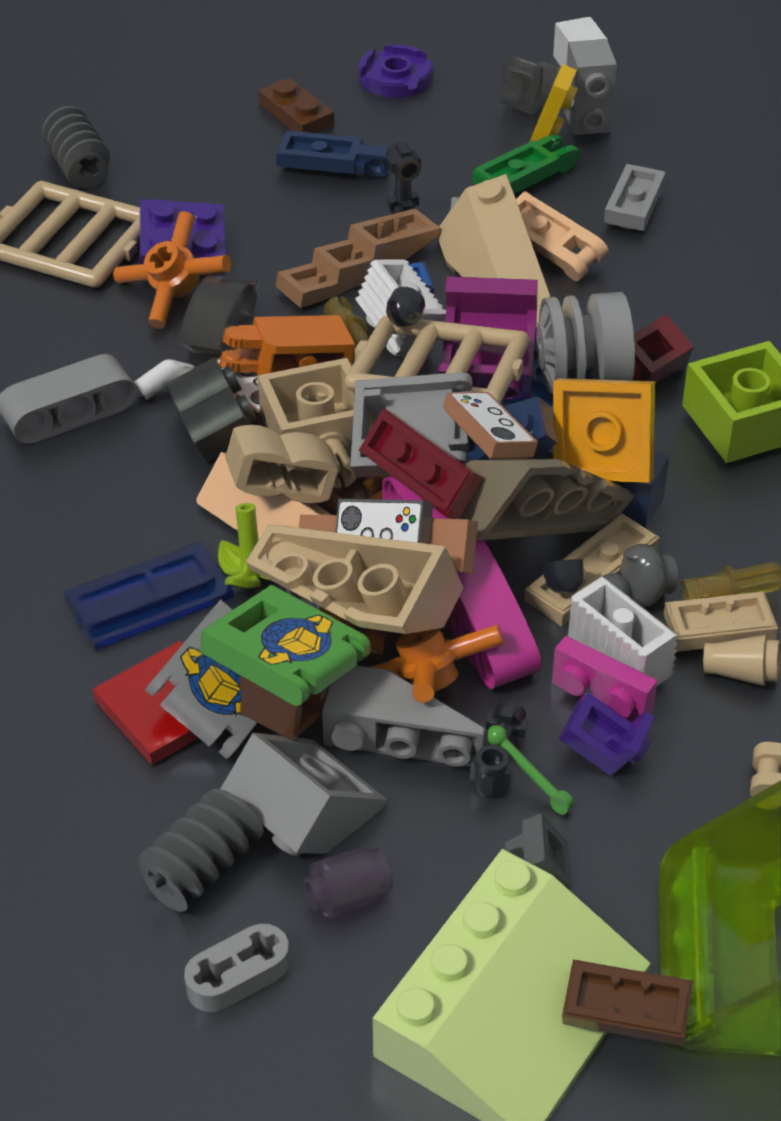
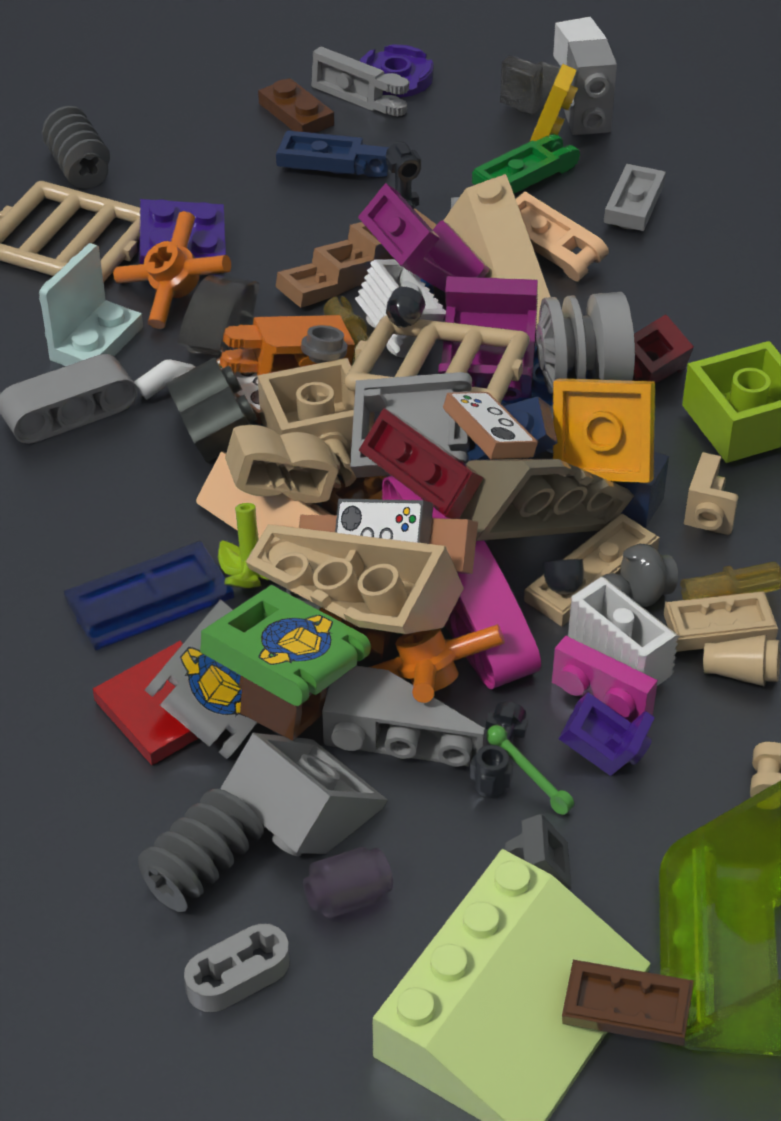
(78, 316): none -> light aqua bracket
(324, 344): none -> flat silver plate
(358, 82): none -> light grey hinge
(415, 245): none -> magenta panel
(707, 502): none -> tan bracket

